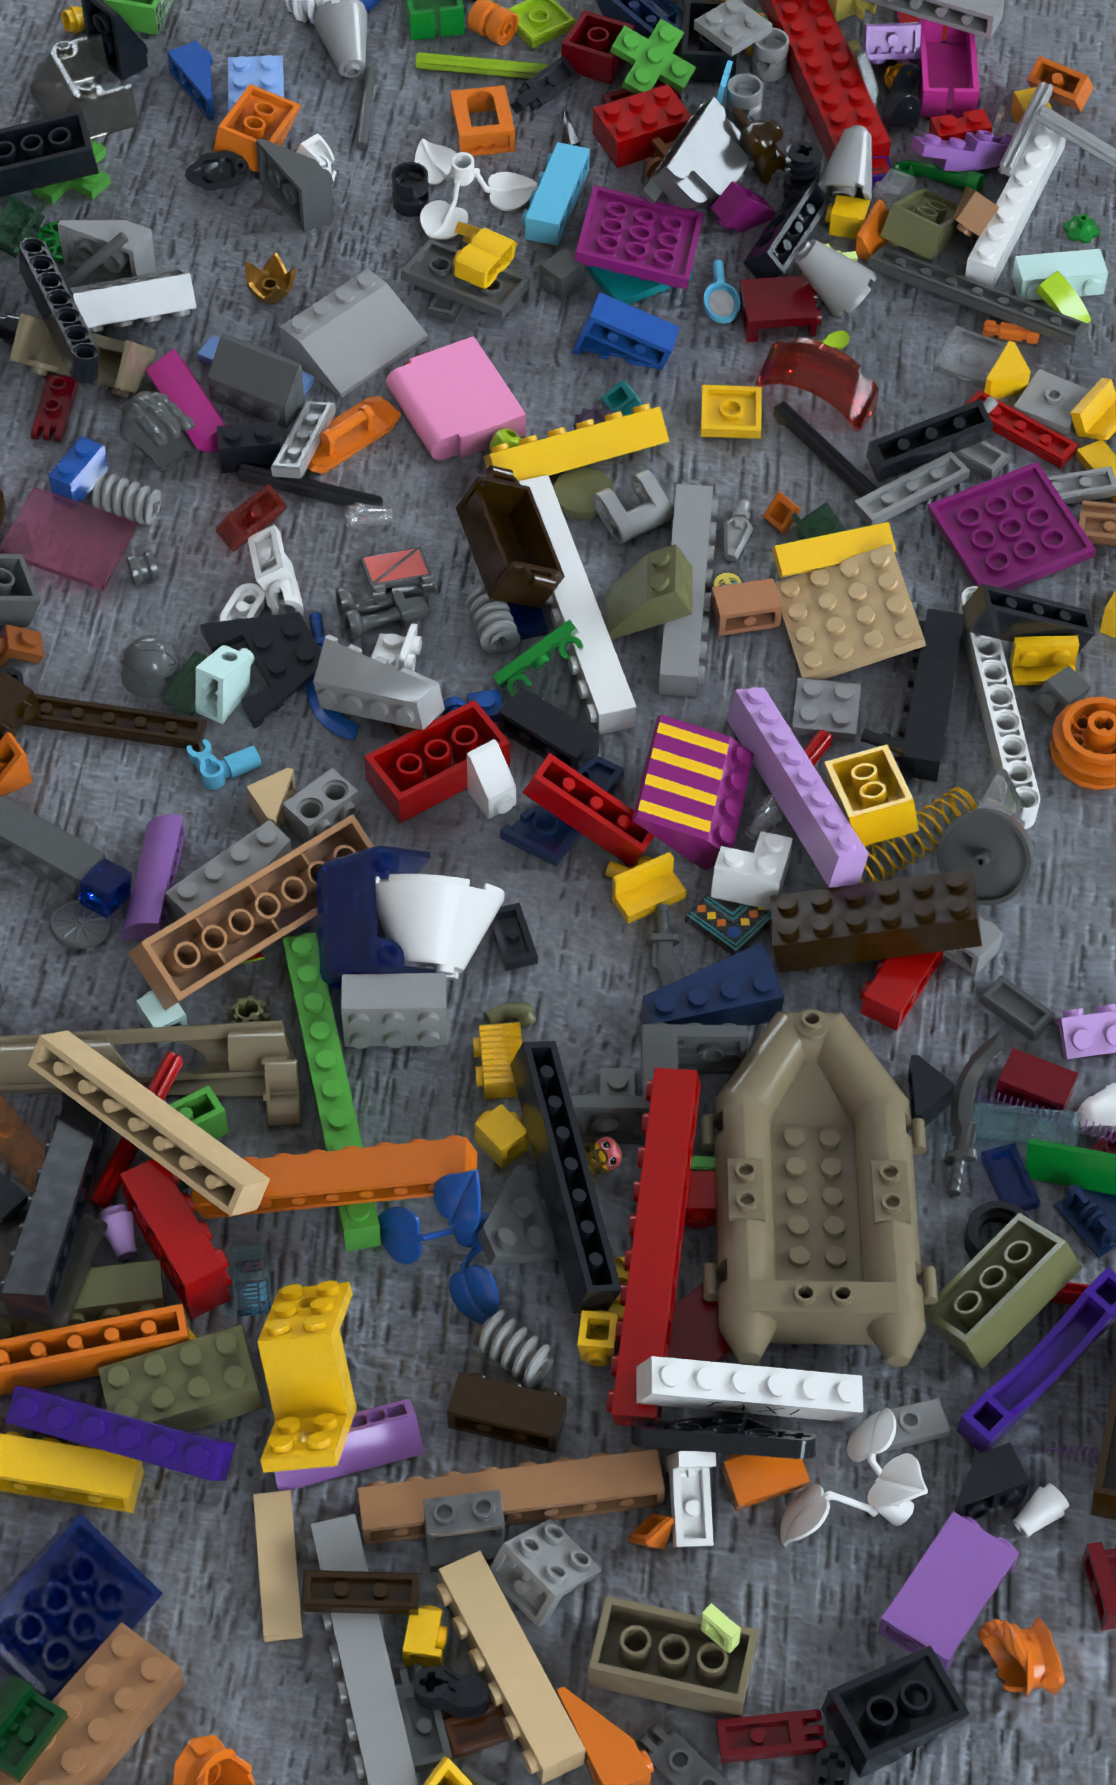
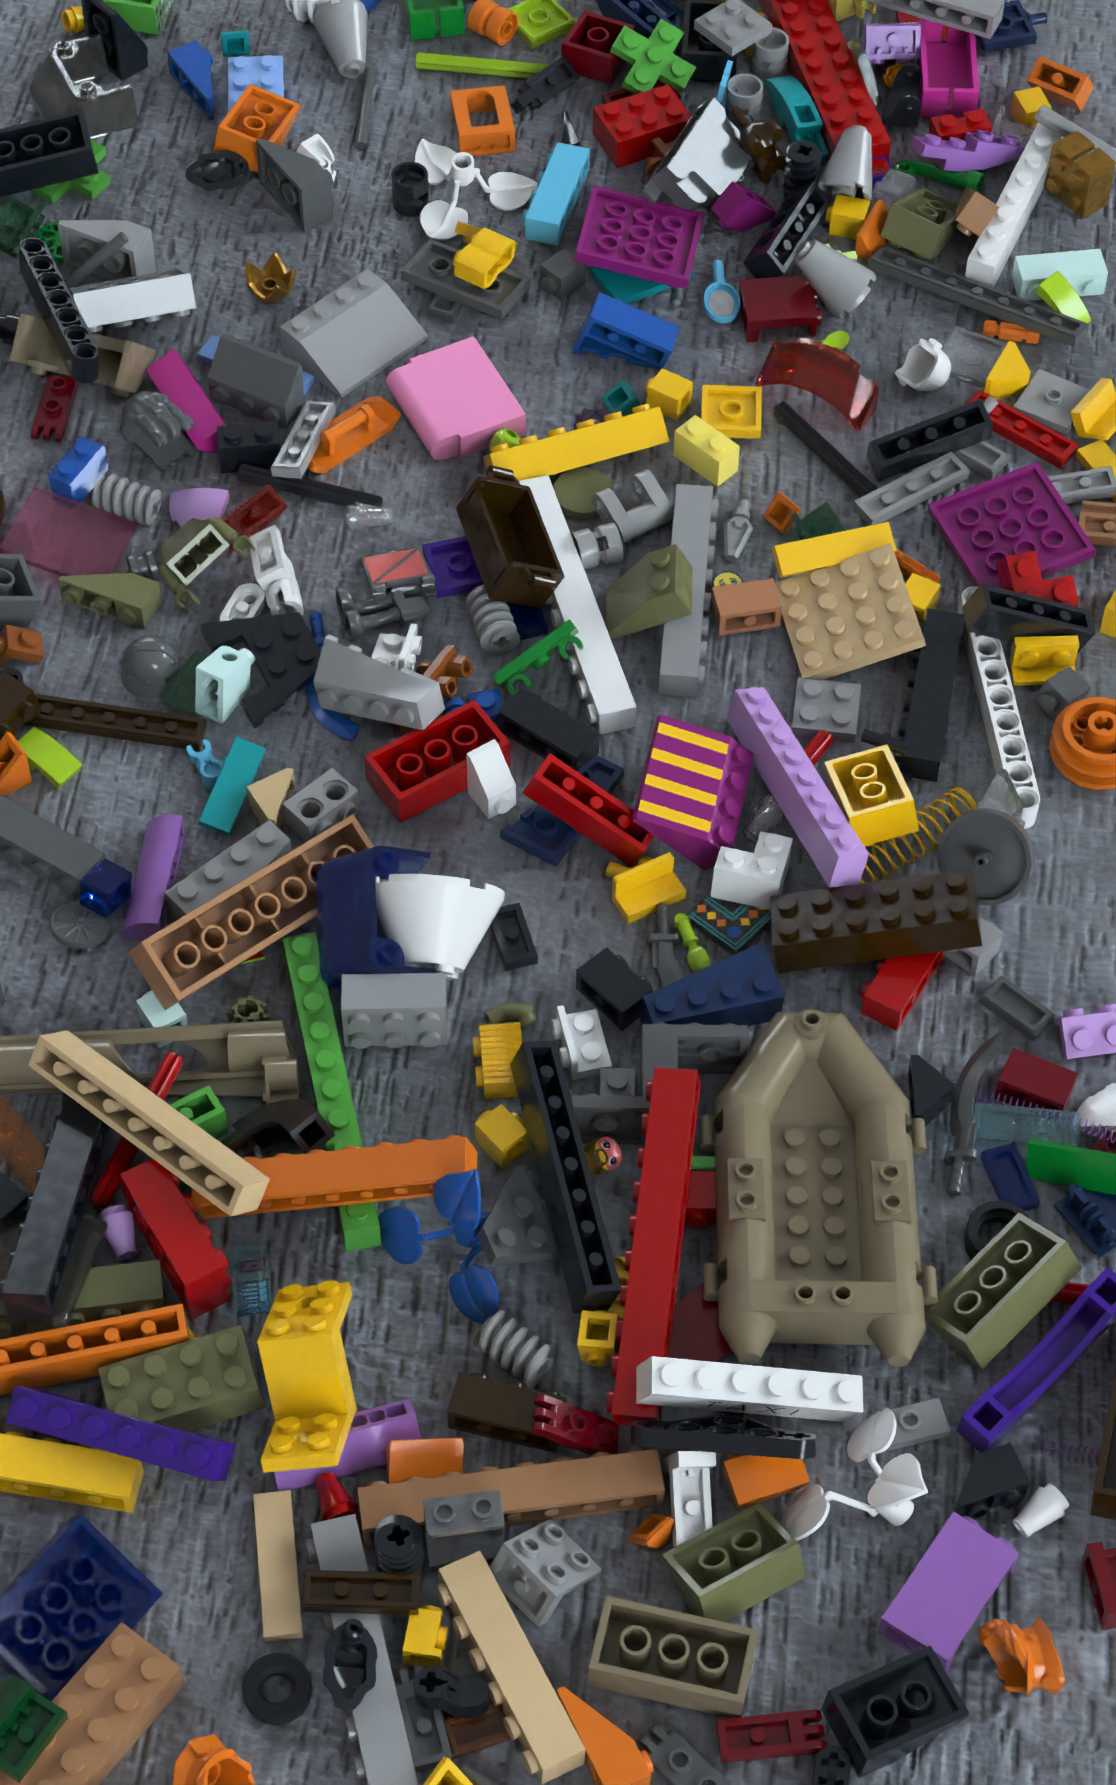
(49, 757): none -> lime slope
(116, 595): none -> olive slope
(193, 550): none -> olive torso
(197, 504): none -> lavender brick
(231, 785): none -> teal tile
(235, 43): none -> teal slope
(279, 1126): none -> black arch
(283, 1711): none -> black tyre
(333, 1498): none -> red cone
(349, 1664): none -> black arm
(399, 1545): none -> black piece
(423, 1458): none -> orange slope
(446, 670): none -> dark orange hips
(452, 566): none -> dark purple plate
(574, 1426): none -> dark red hinge
(582, 1042): none -> white bracket
(588, 549): none -> light grey wheel
(613, 987): none -> black brick
(670, 393): none -> yellow brick
(697, 956): none -> lime piece
(706, 450): none -> light yellow brick
(720, 1628): yellowish green tile -> none
(735, 1564): none -> olive slope
(796, 111): none -> teal slope
(909, 566): none -> orange axle
(923, 594): none -> yellow brick
(925, 366): none -> white cap
(1014, 29): none -> dark blue plate
(1023, 575): none -> red brick
(1025, 130): light grey axle -> none
(1081, 182): none -> pearl gold piece
(1081, 228): green plant -> none

